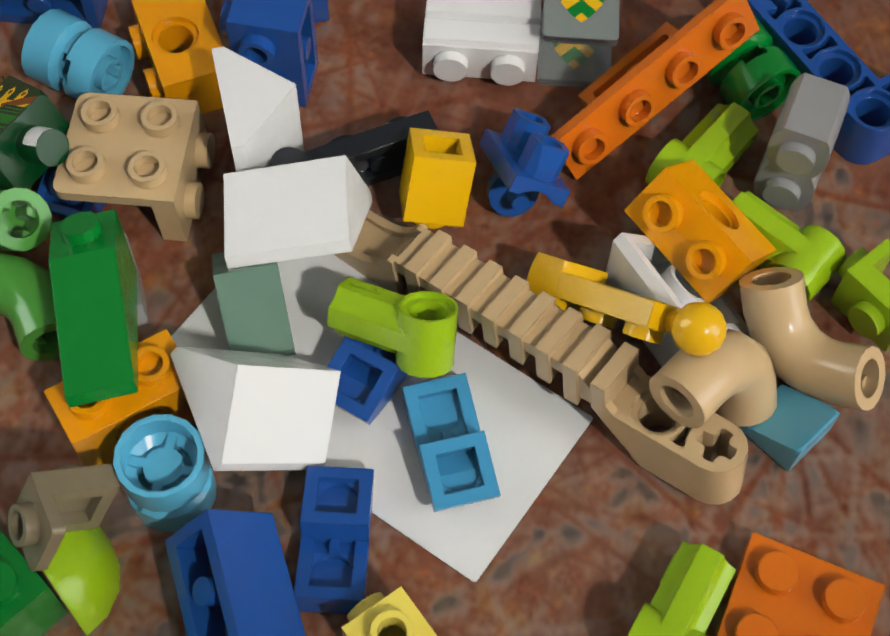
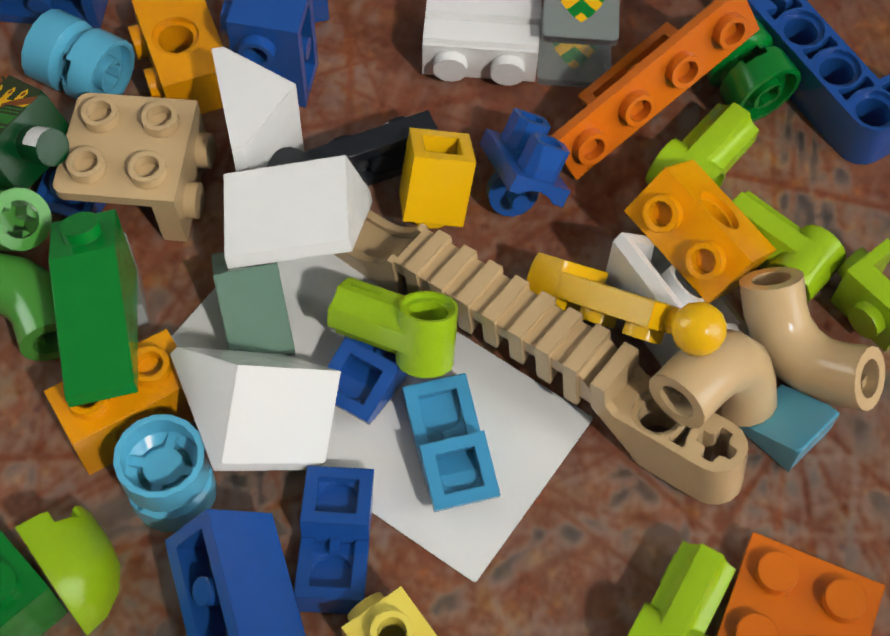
(57, 504): dark tan bracket -> none
(801, 142): light grey brick -> none

